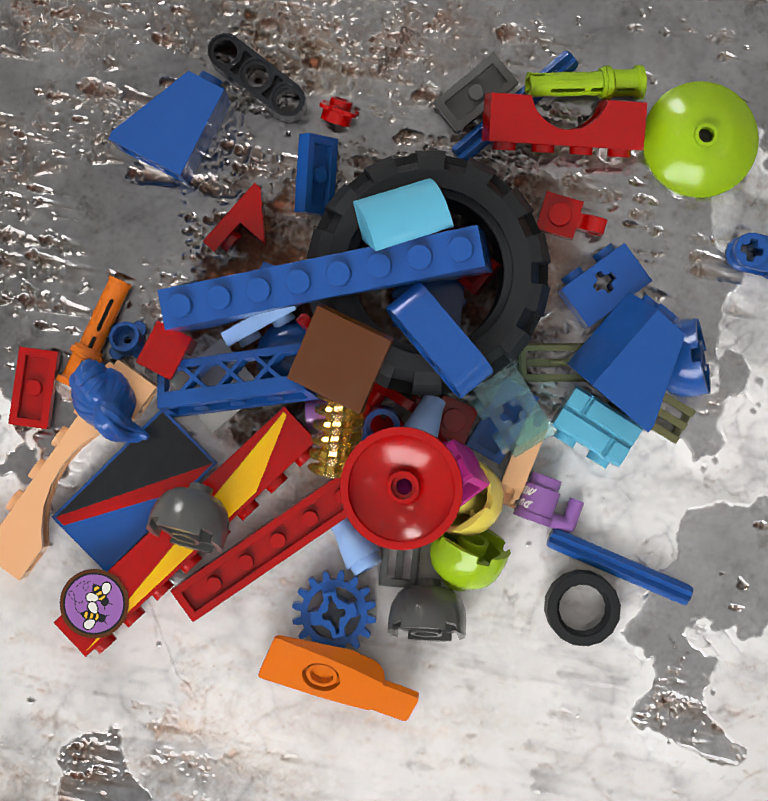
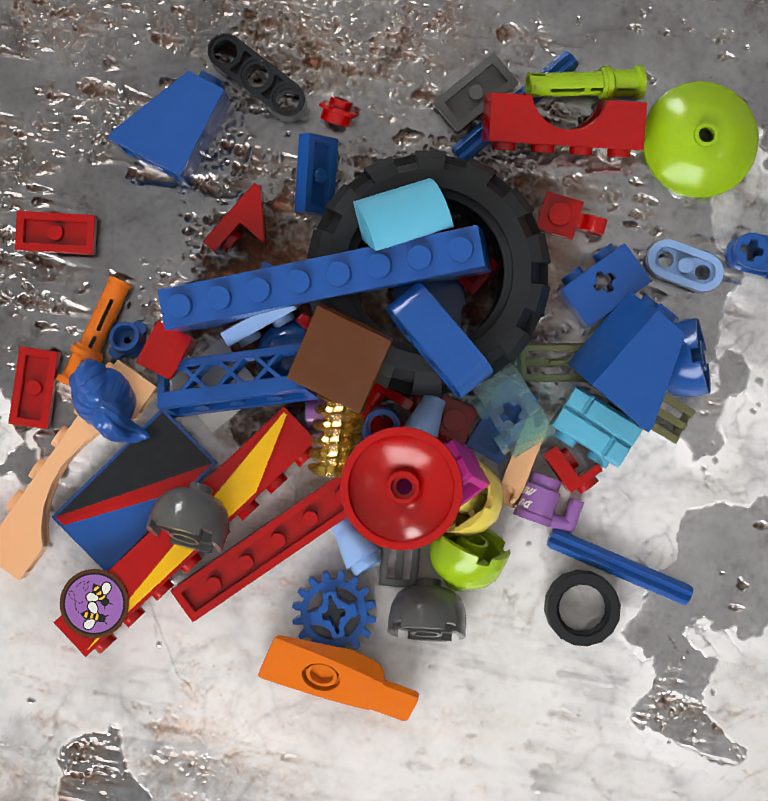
(56, 232): none -> red plate
(563, 466): none -> red bracket
(683, 265): none -> light blue plate

